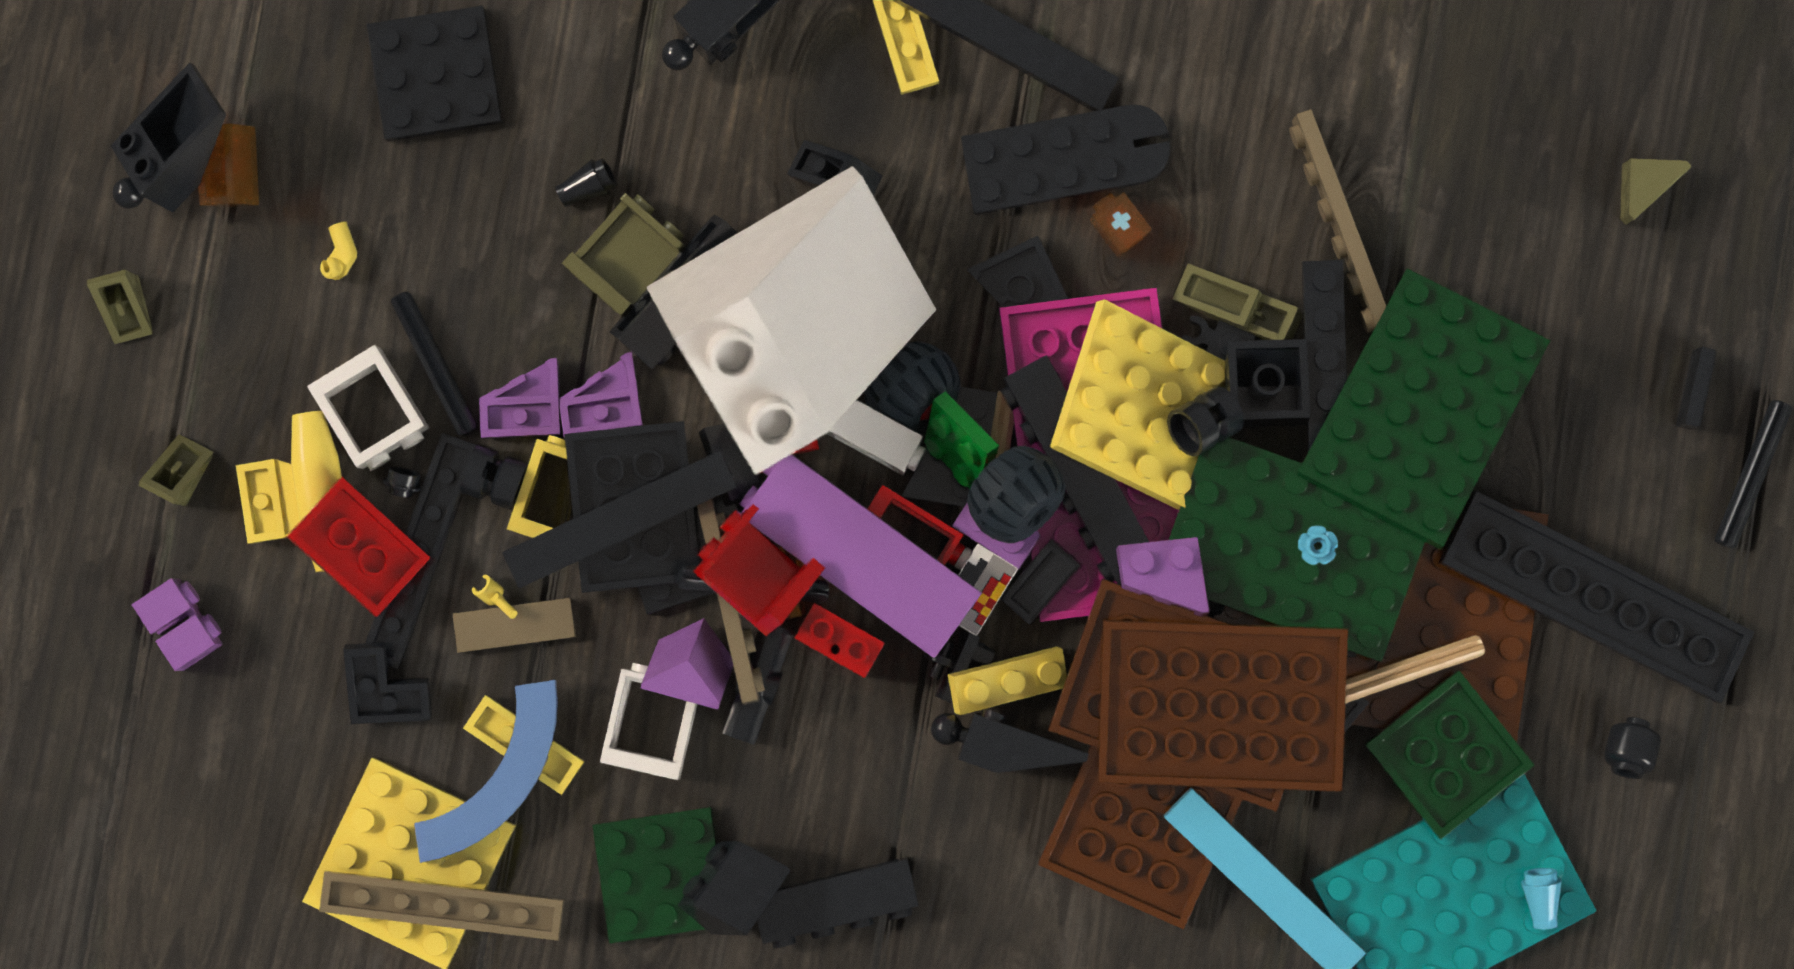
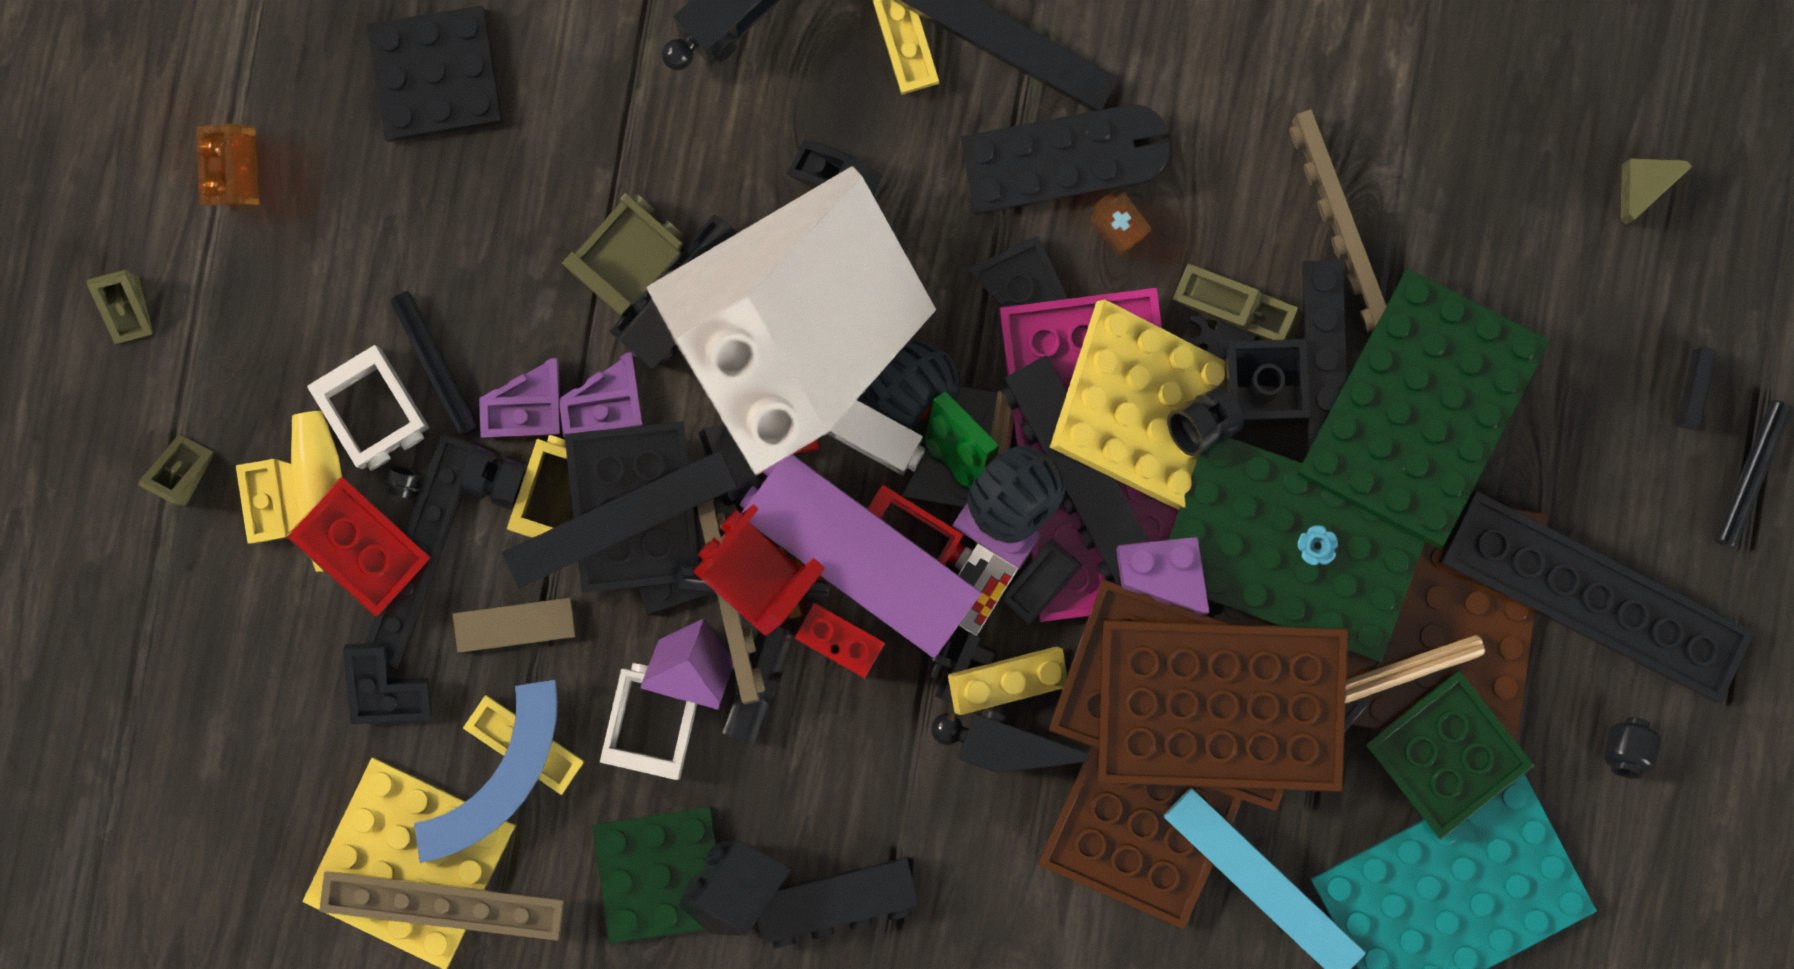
(167, 607): medium lavender piece -> none
(169, 144): black slope -> none
(342, 256): light yellow arm -> none
(493, 595): light yellow hand -> none
(587, 183): black cone -> none
(1542, 896): medium azure cone -> none

